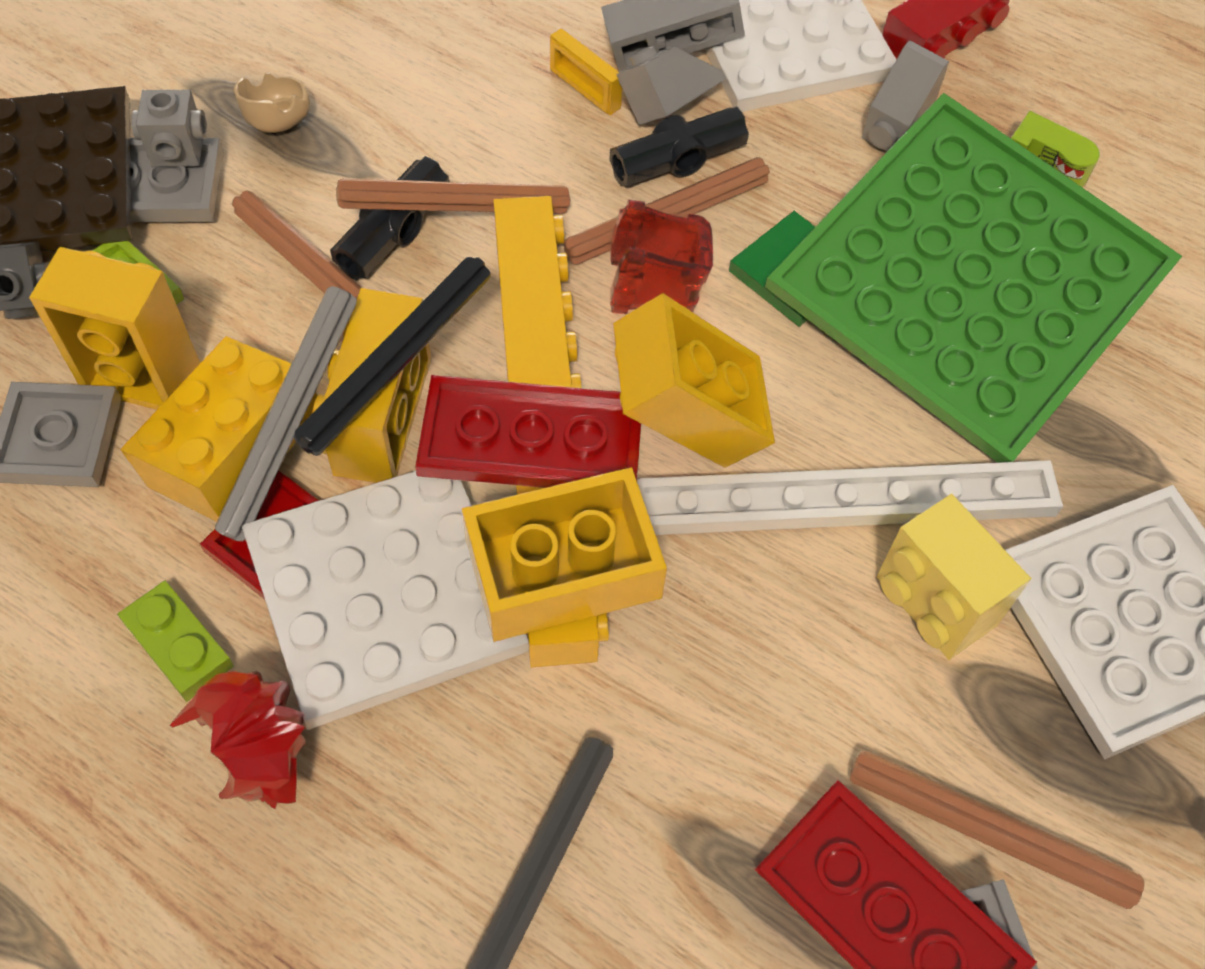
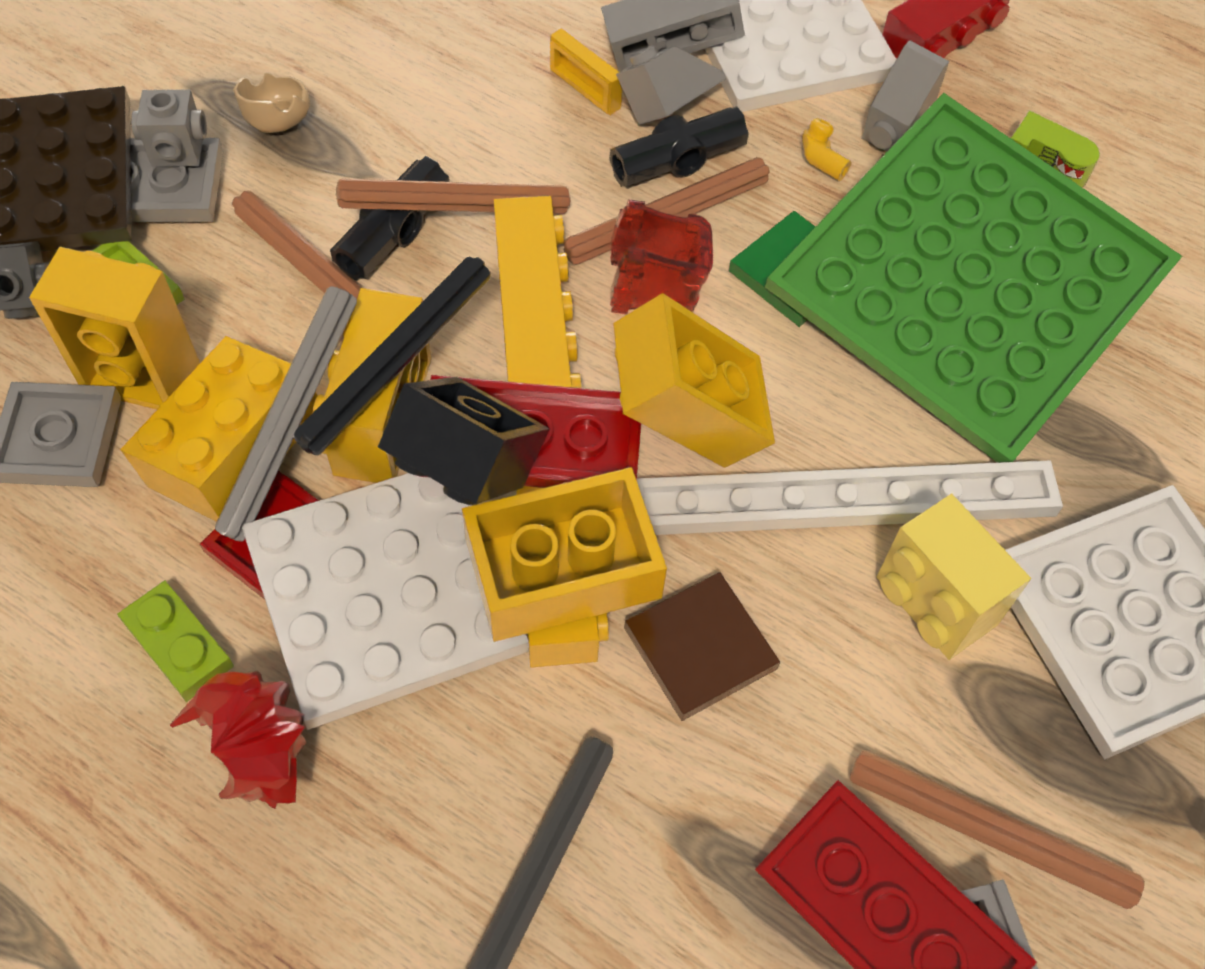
(462, 439): none -> black brick
(701, 646): none -> reddish brown tile
(819, 152): none -> yellow arm

